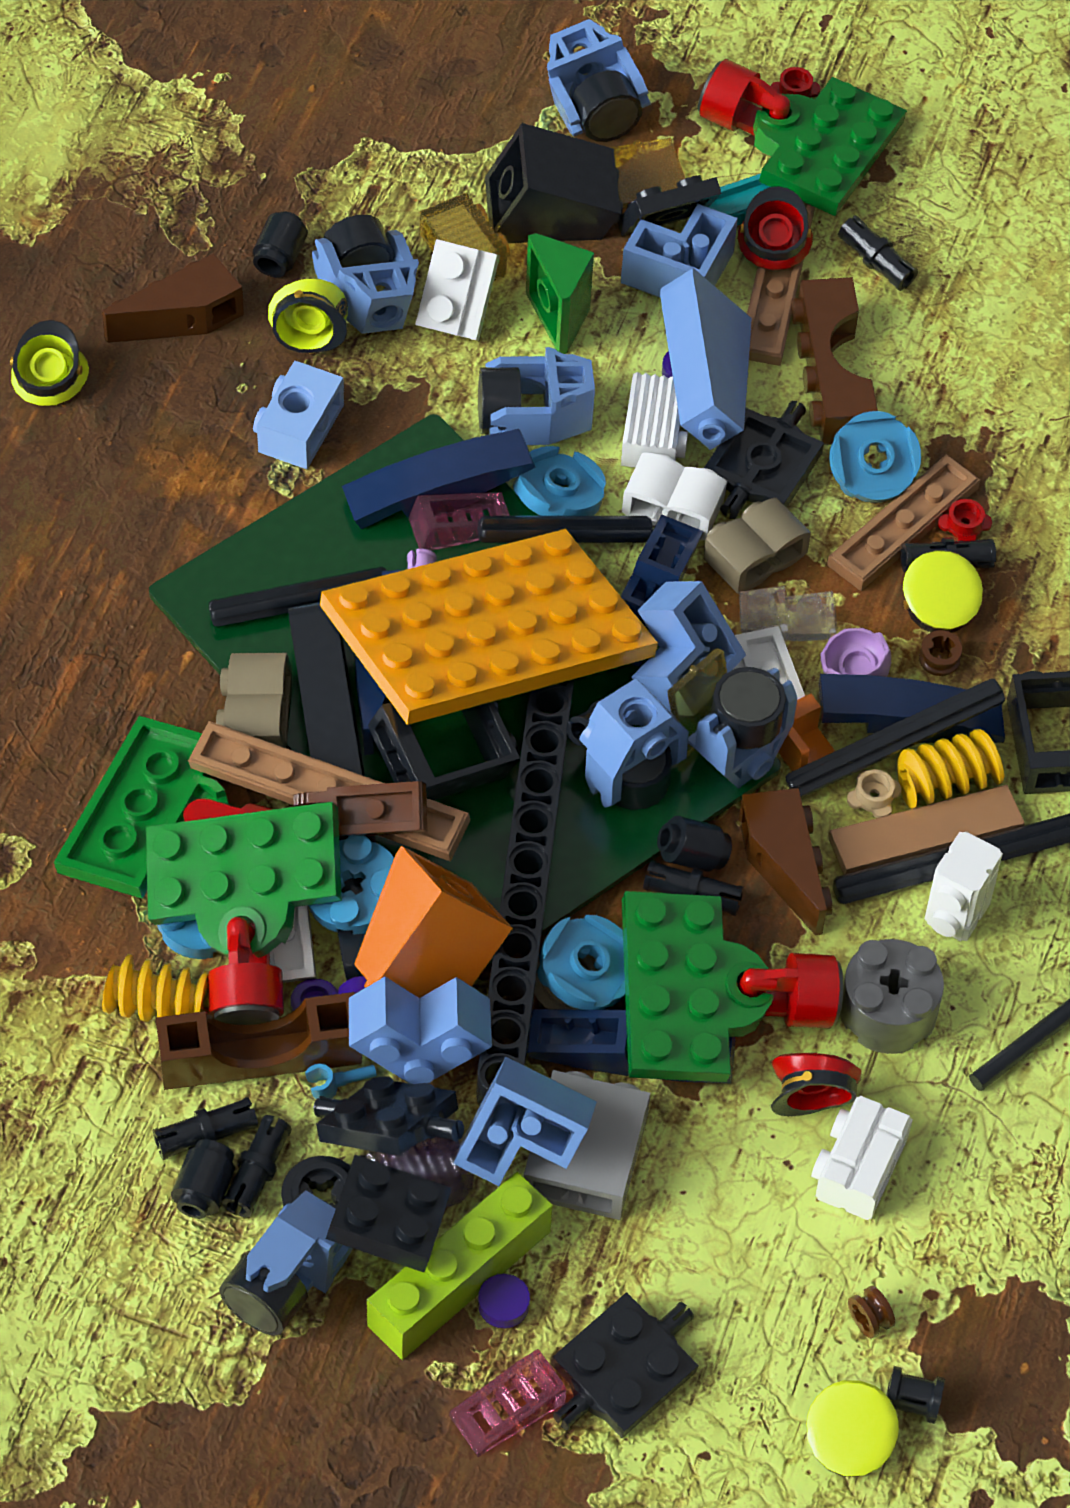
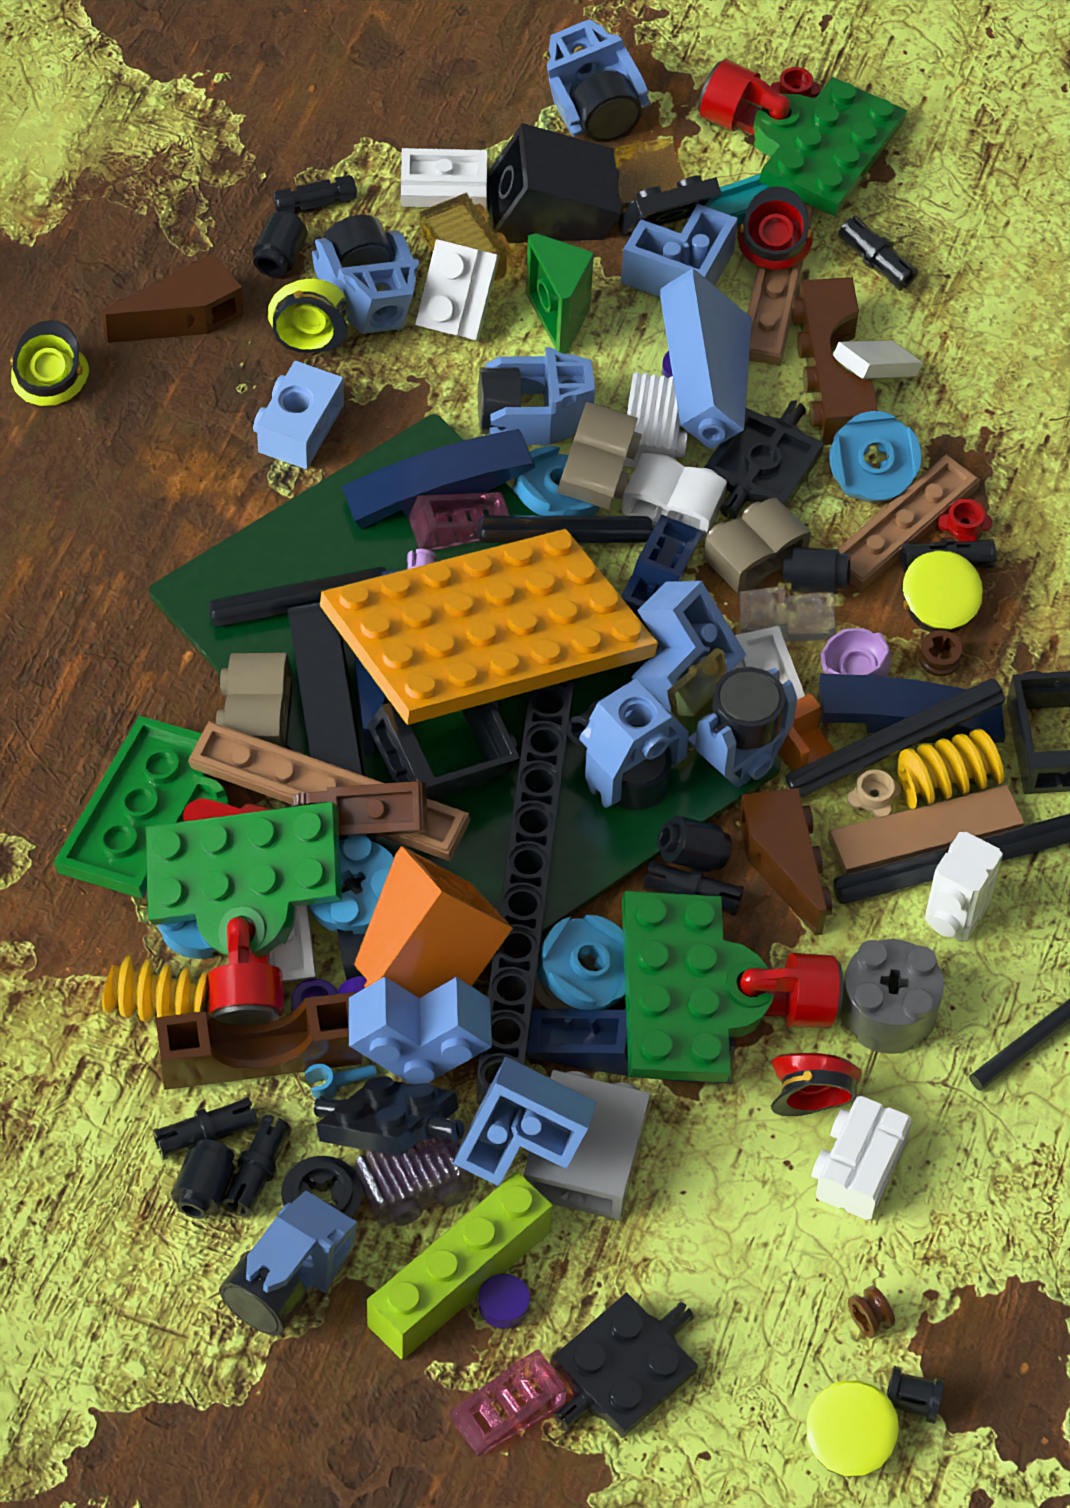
(315, 194): none -> black axle
(389, 1213): black plate -> none
(441, 174): none -> white plate
(598, 455): none -> dark tan brick
(817, 570): none -> black brick
(877, 359): none -> white tile

